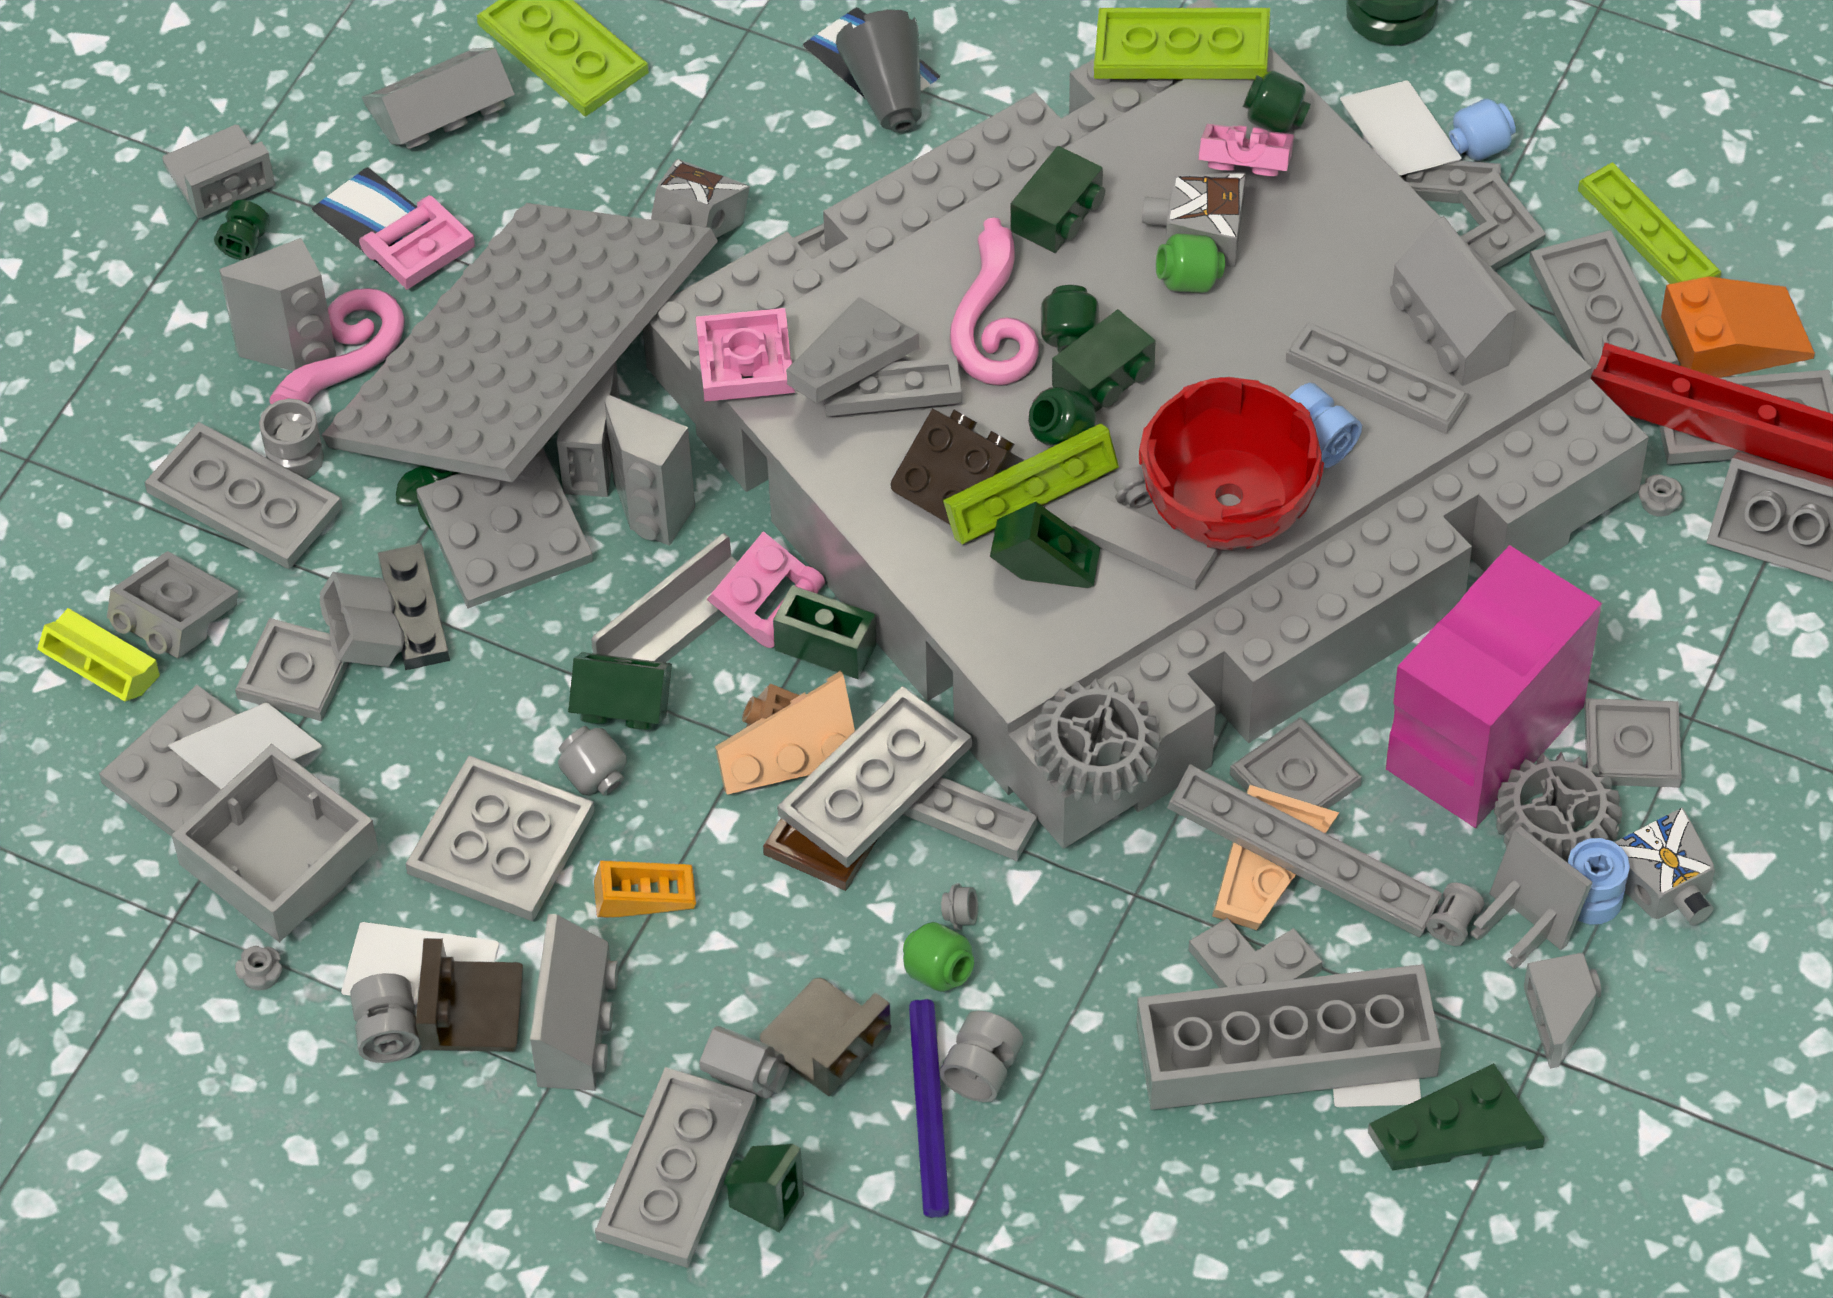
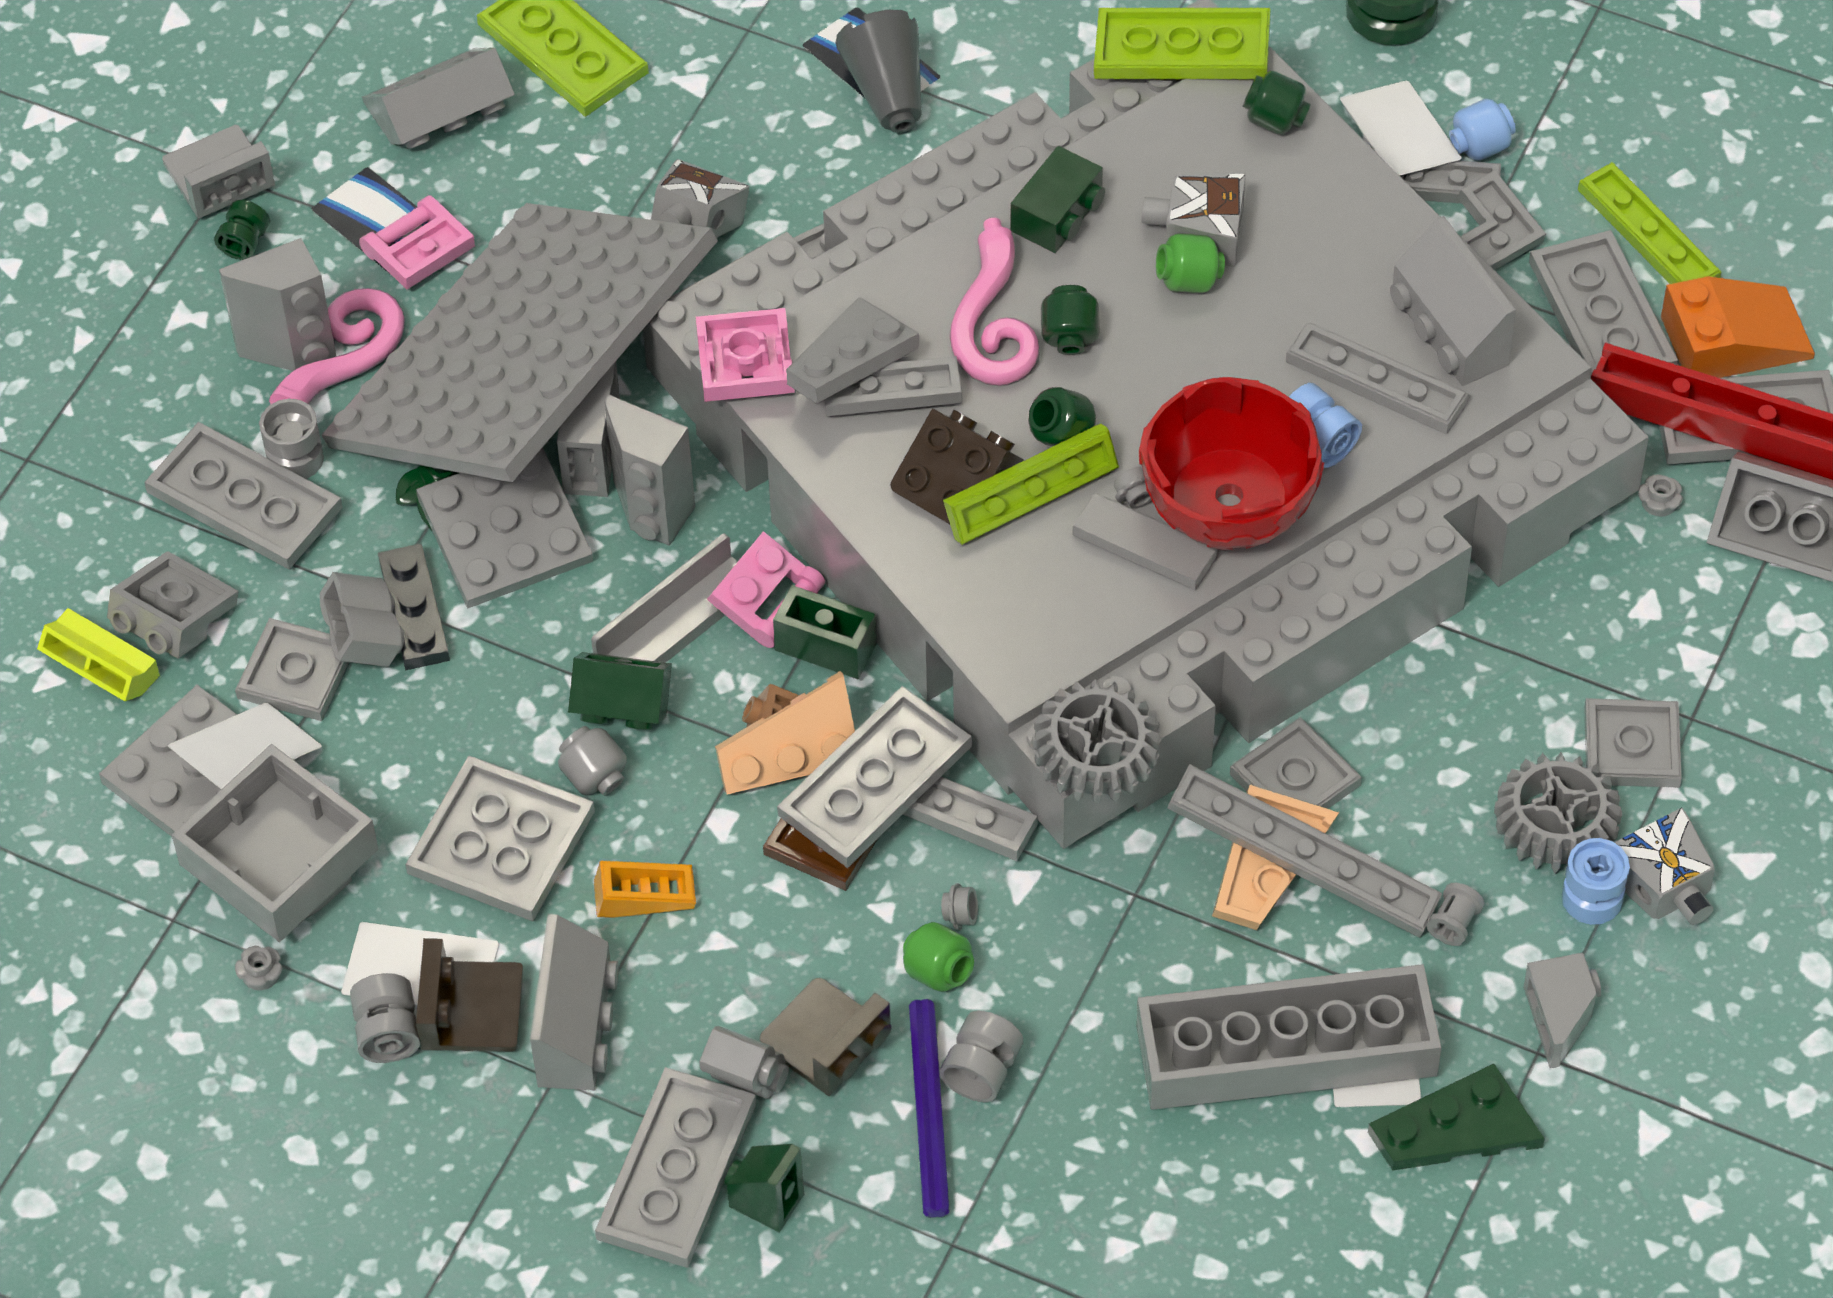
(1044, 548): dark green slope -> none
(1105, 360): dark green brick -> none
(1229, 147): bright pink brick -> none
(1234, 962): light grey plate -> none
(1492, 684): dark pink tile -> none
(1540, 889): light grey plate -> none

